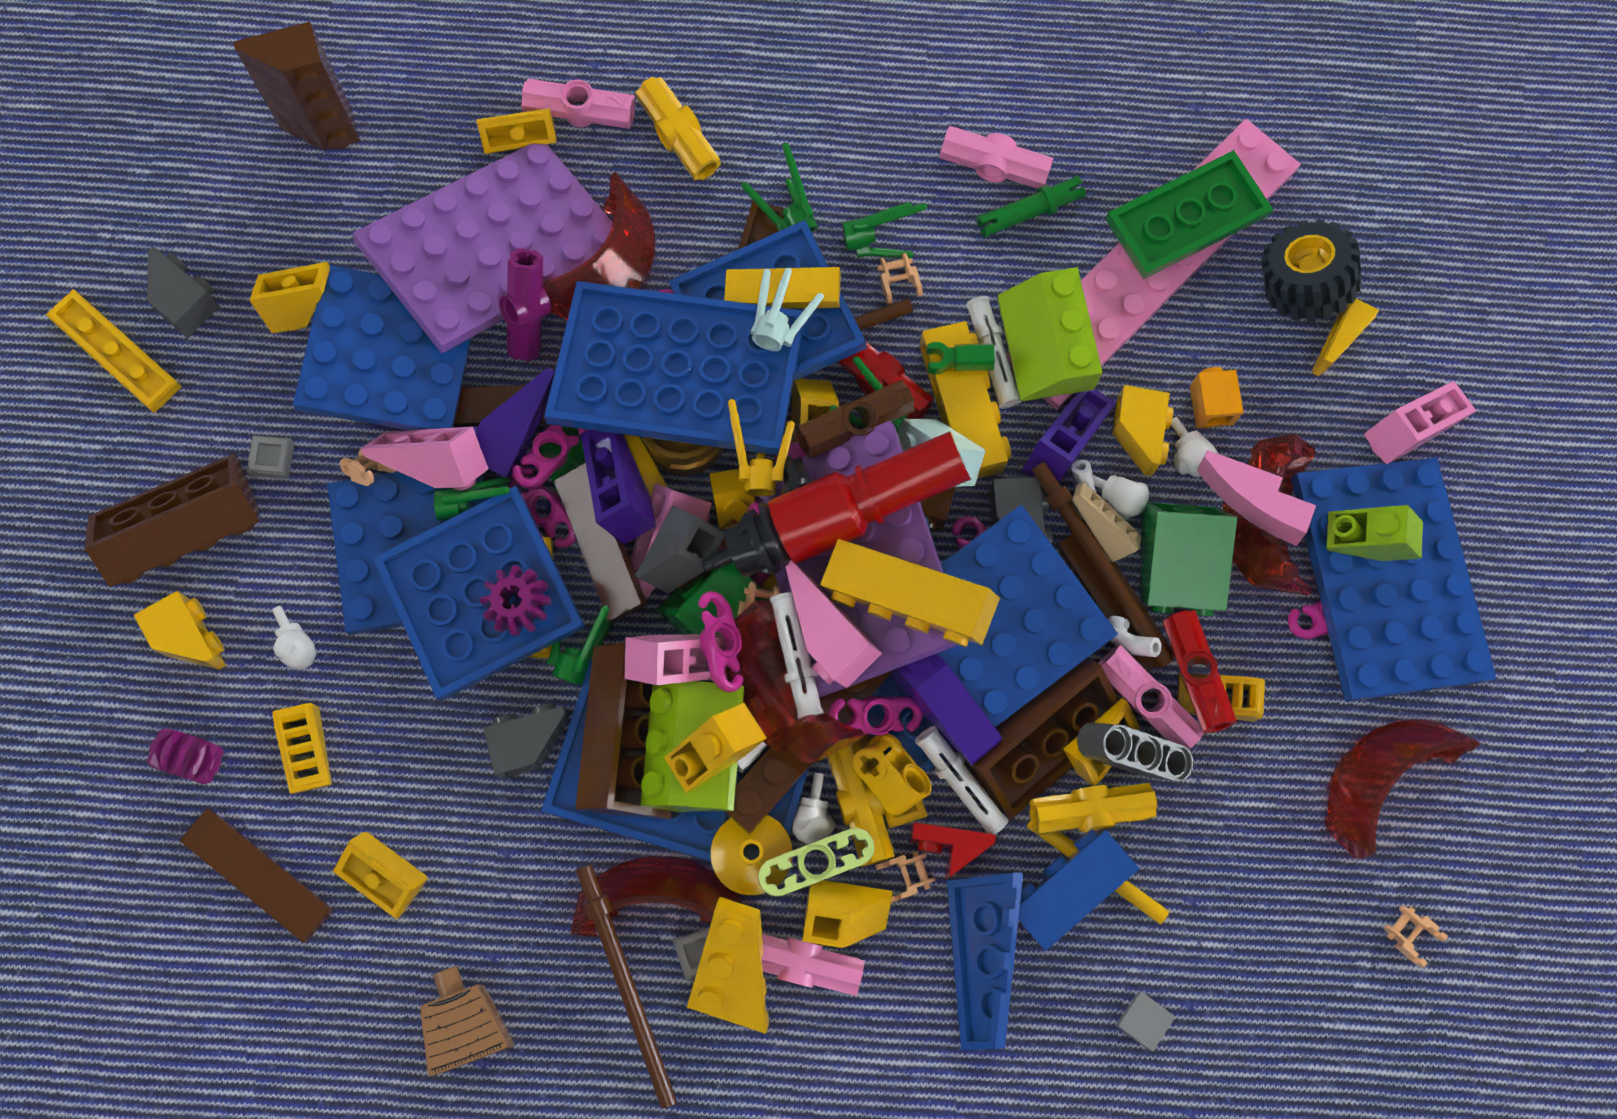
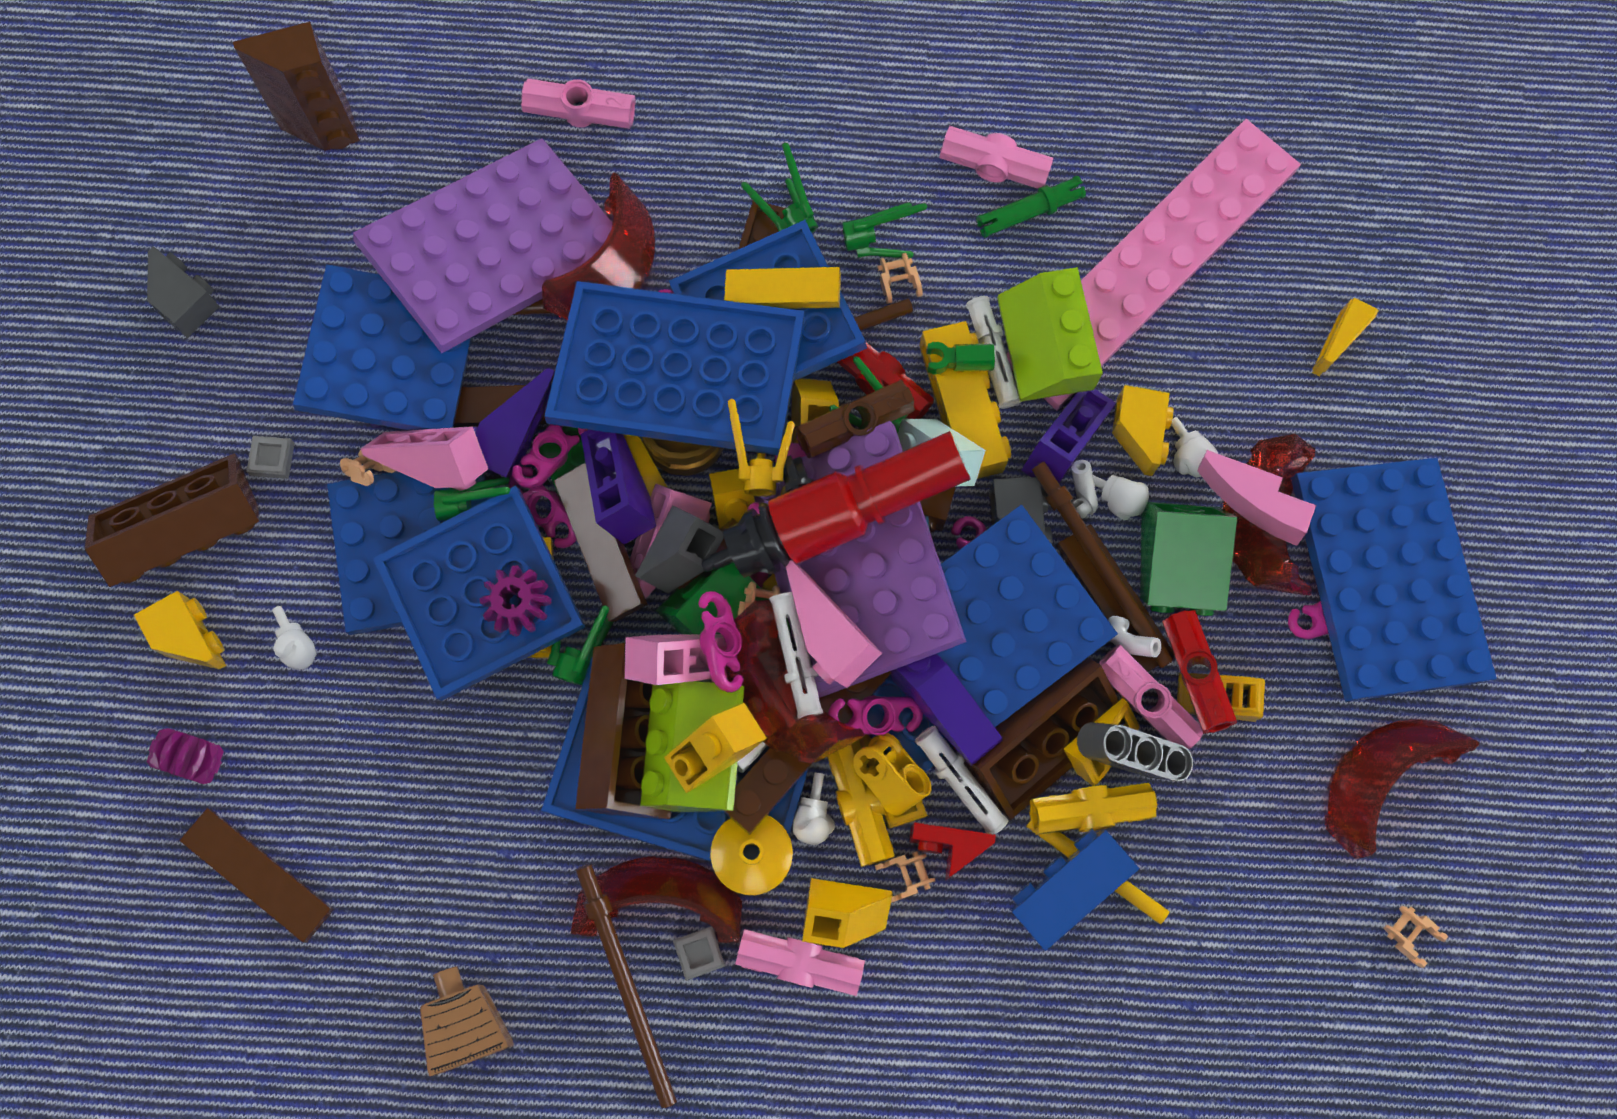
(113, 351): yellow tile -> none
(288, 751): yellow slope -> none
(289, 296): yellow slope -> none
(379, 874): yellow slope -> none
(516, 130): yellow slope -> none
(524, 304): magenta piece -> none
(526, 741): dark grey slope -> none
(677, 128): yellow piece -> none
(731, 968): yellow wing -> none
(772, 329): light aqua plant -> none
(849, 861): yellowish green beam -> none
(910, 592): yellow brick -> none
(984, 945): blue wing -> none
(1108, 527): tan slope -> none
(1145, 1021): light grey tile -> none
(1188, 214): green plate -> none
(1216, 398): light orange brick -> none
(1312, 270): black wheel -> none
(1376, 533): lime slope -> none
(1418, 422): bright pink slope -> none

